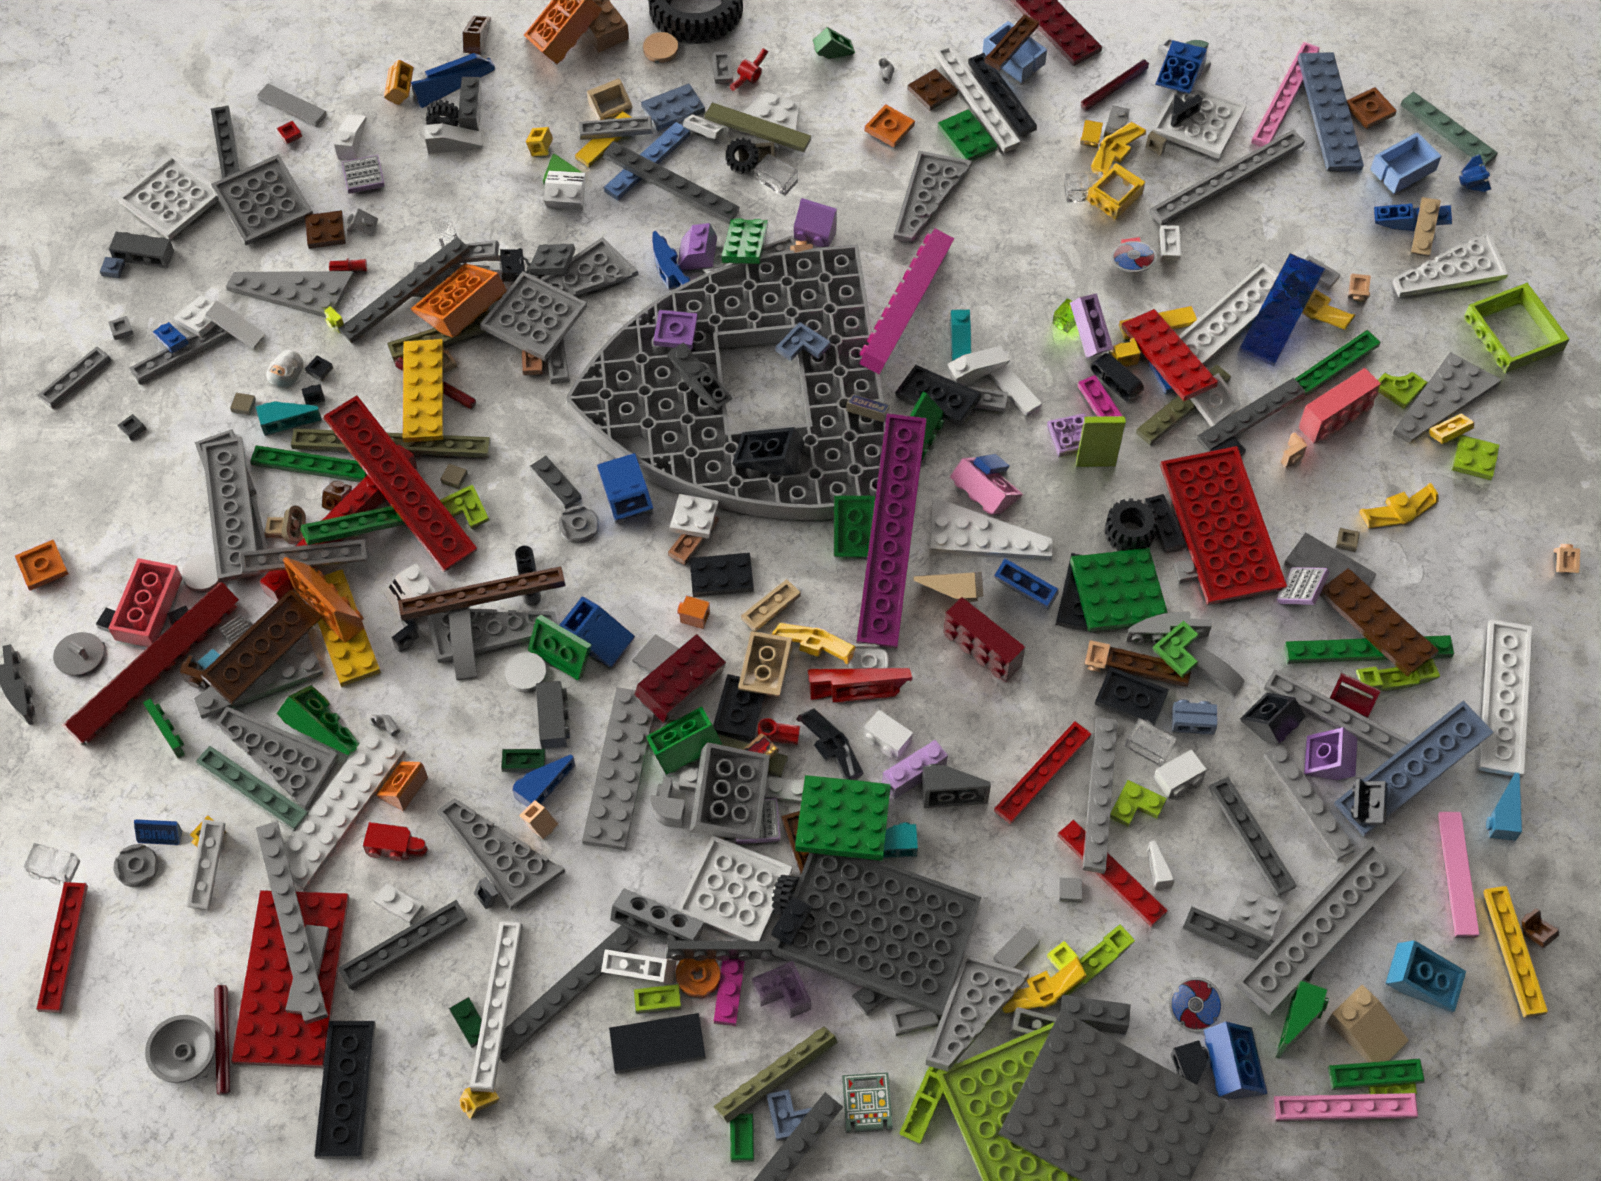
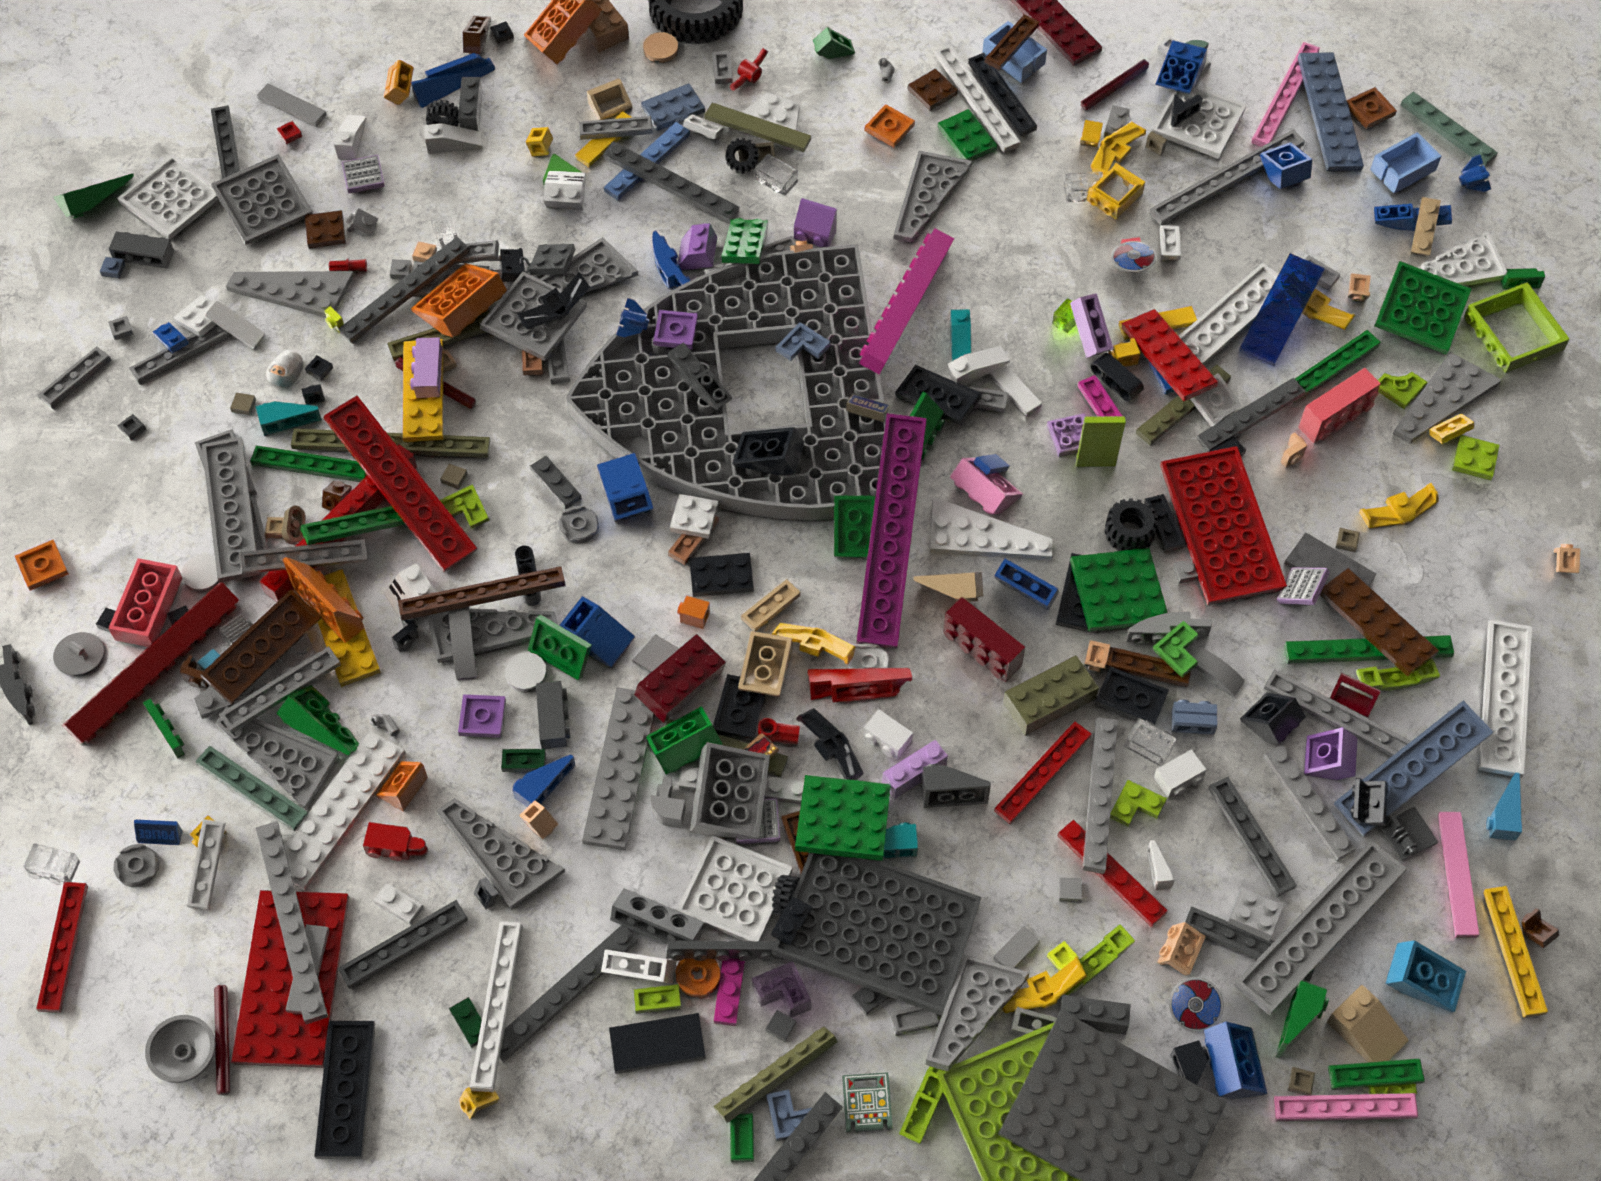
(83, 199): none -> green wedge
(279, 689): none -> light grey plate
(400, 268): none -> light grey plate
(423, 251): none -> light nougat plate
(426, 367): none -> lavender brick
(482, 716): none -> medium lavender plate
(502, 32): none -> black plate
(555, 304): none -> black plate
(633, 319): none -> blue brick
(781, 1025): none -> dark grey tile
(1050, 695): none -> olive brick
(1181, 948): none -> light nougat bracket
(1286, 165): none -> blue slope
(1301, 1081): none -> dark tan tile
(1408, 833): none -> dark grey hinge
(1422, 307): none -> green plate
(1517, 277): none -> green panel

